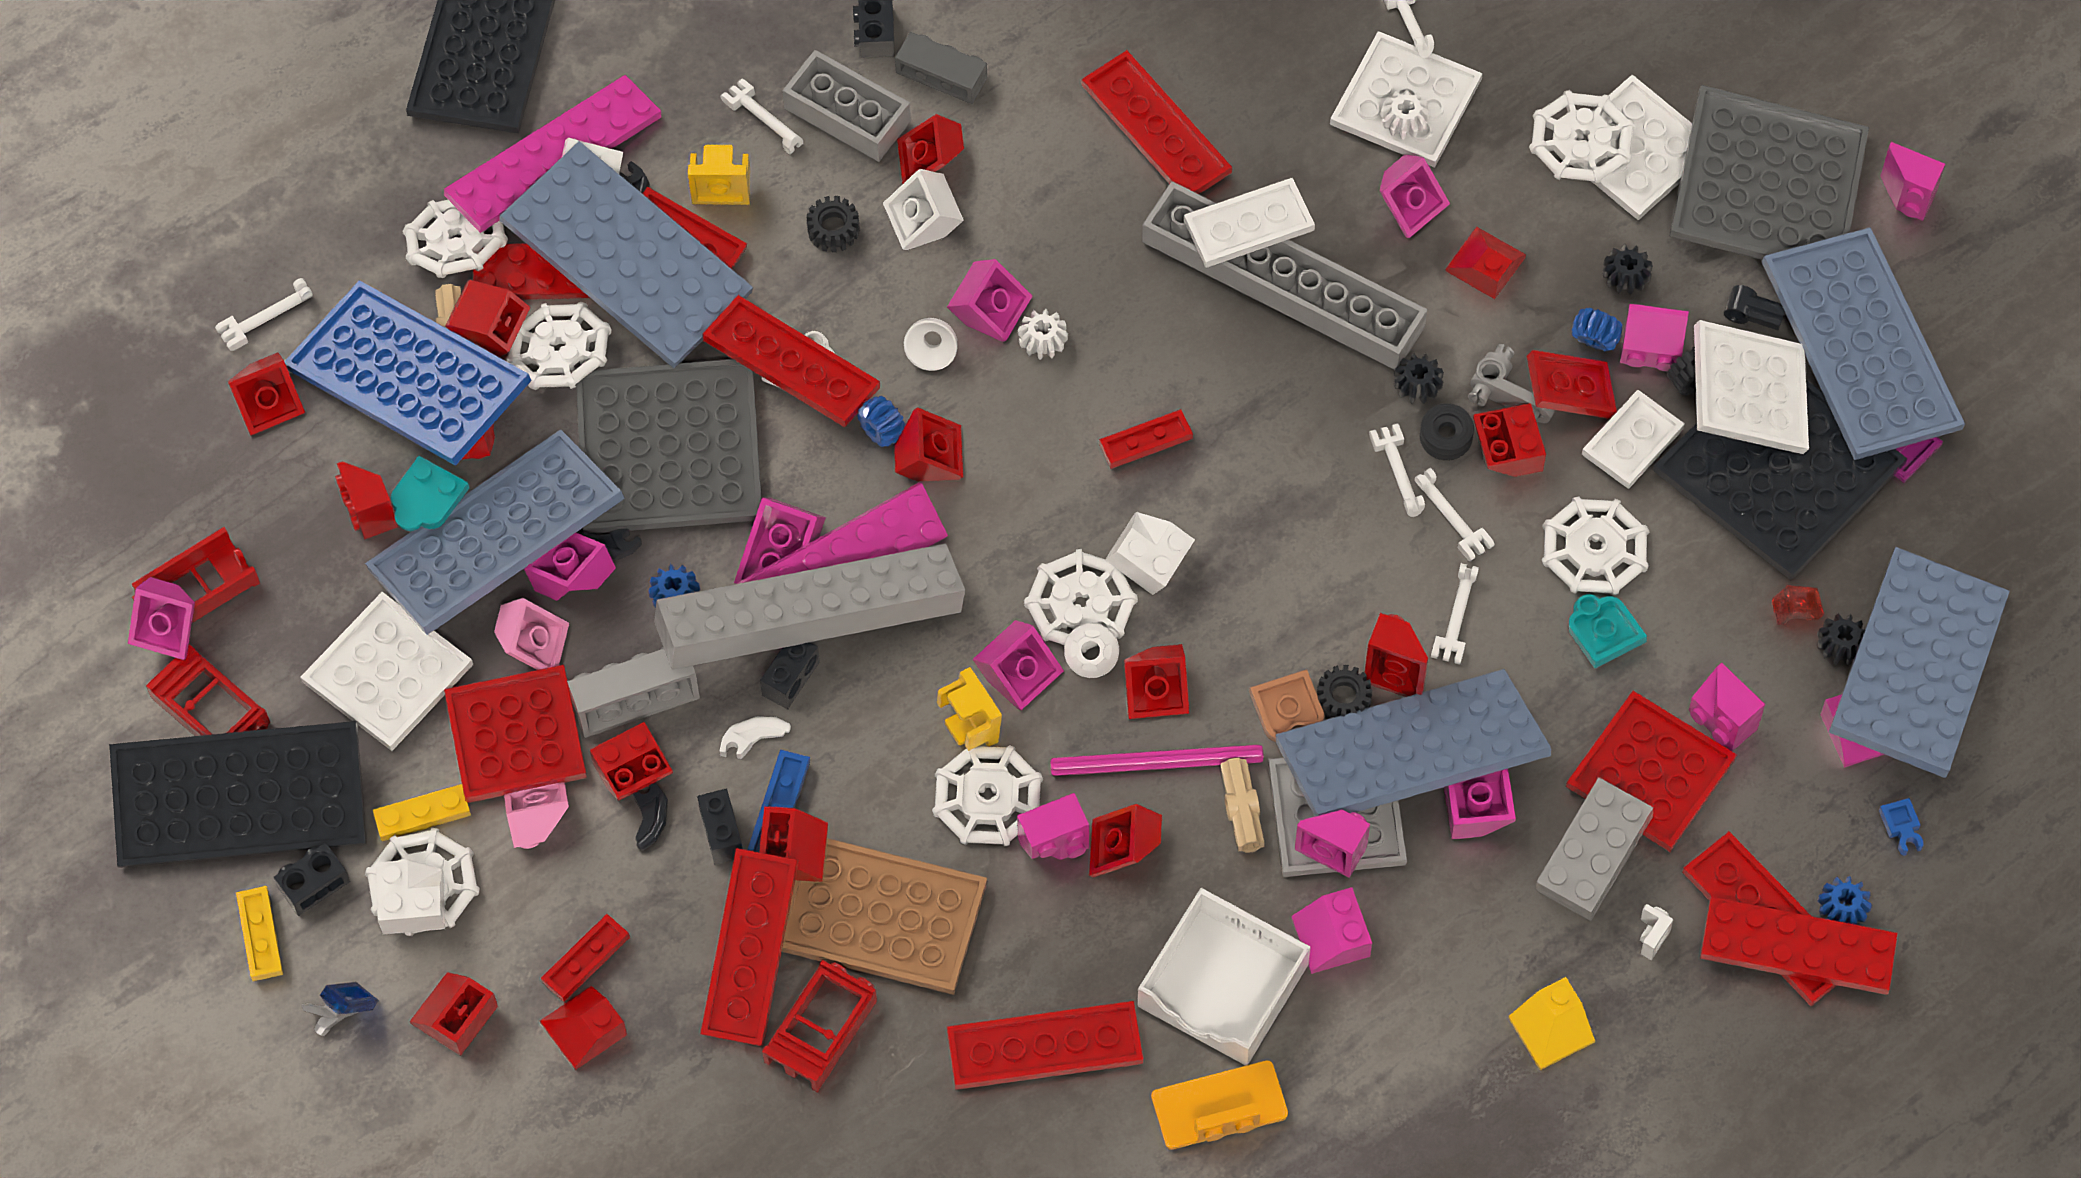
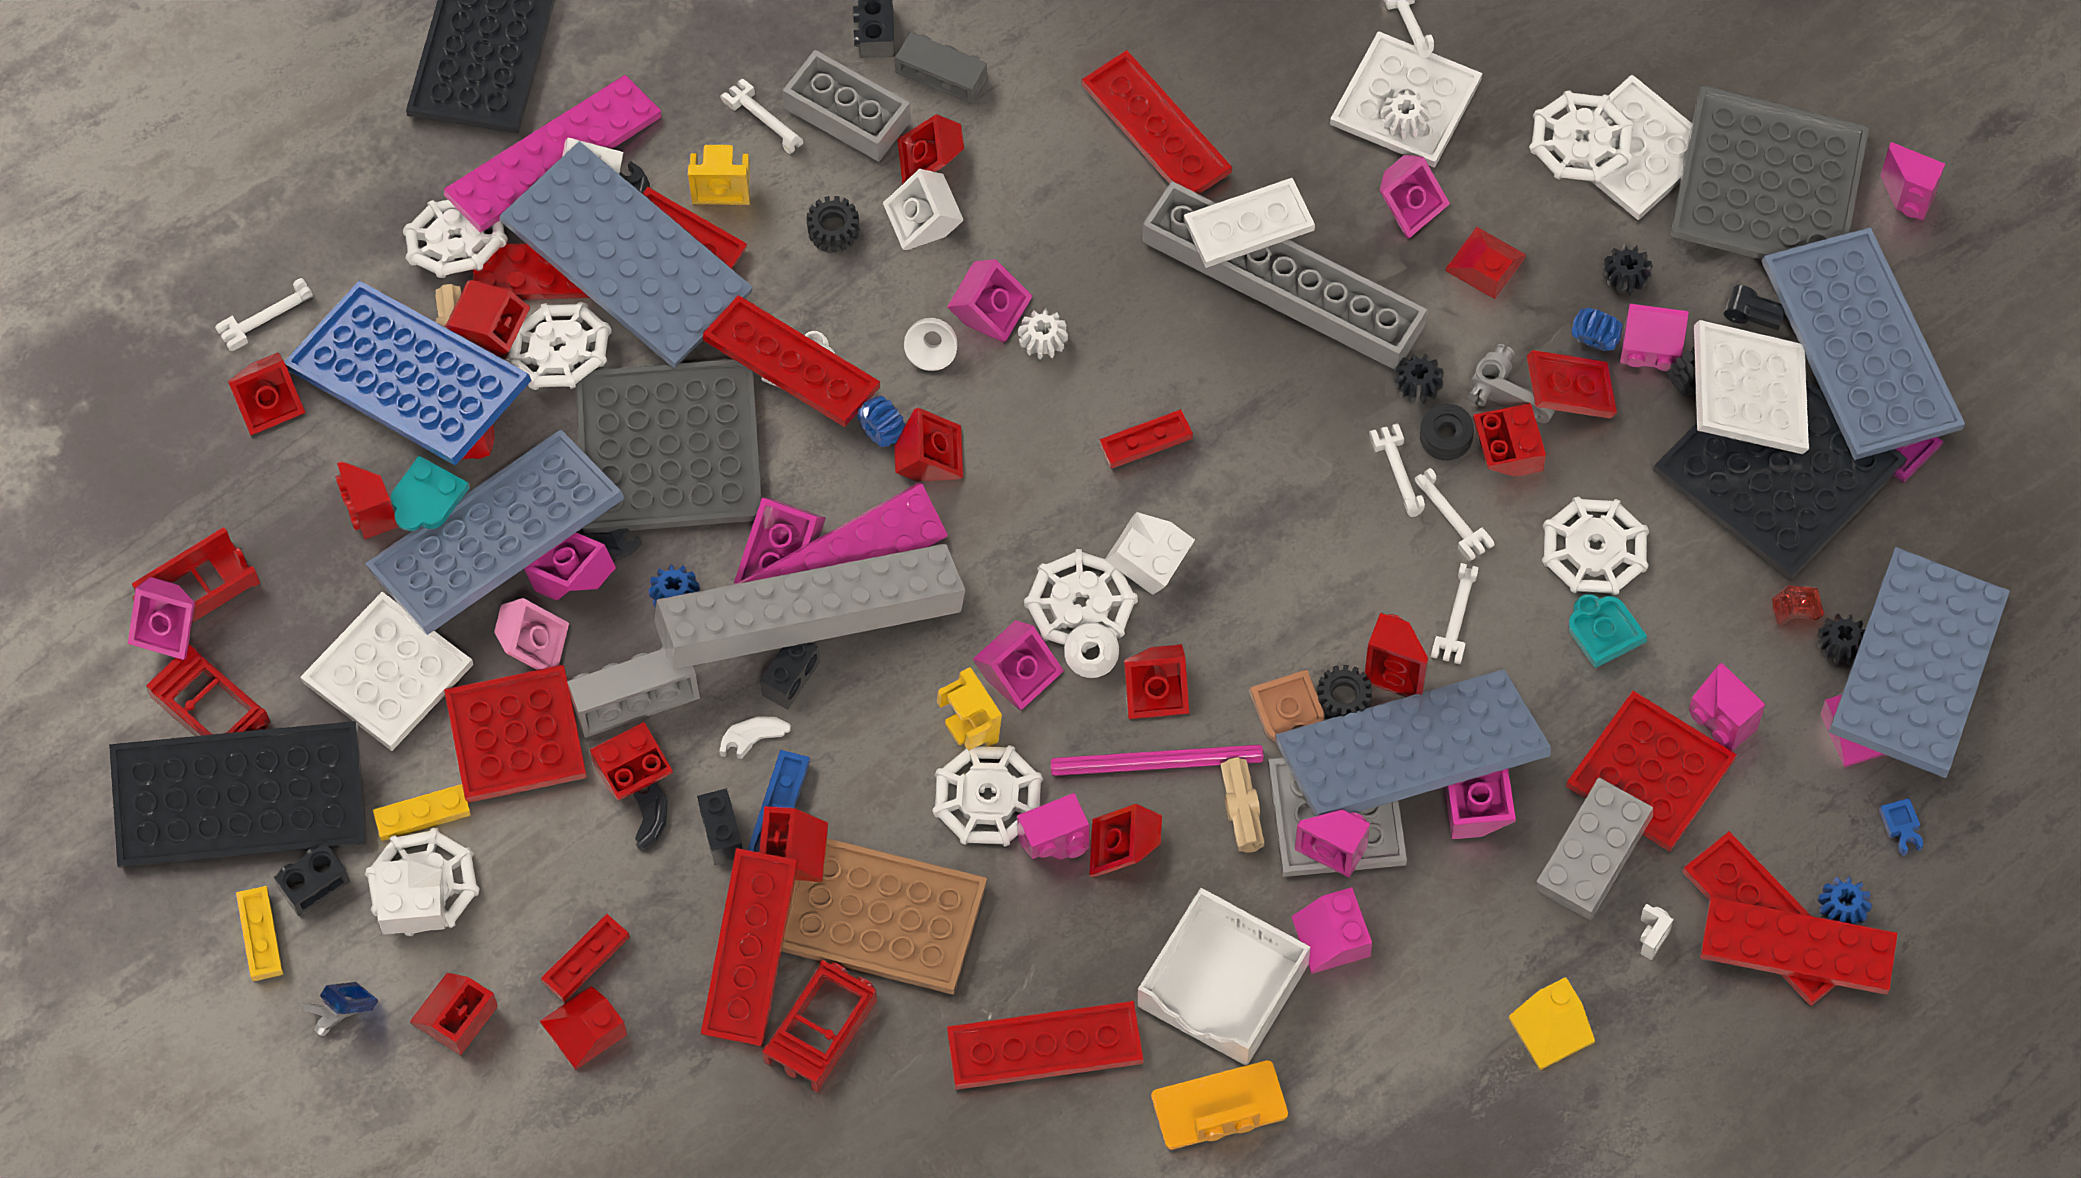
(535, 813): bright pink slope -> none
(1633, 439): white plate -> none

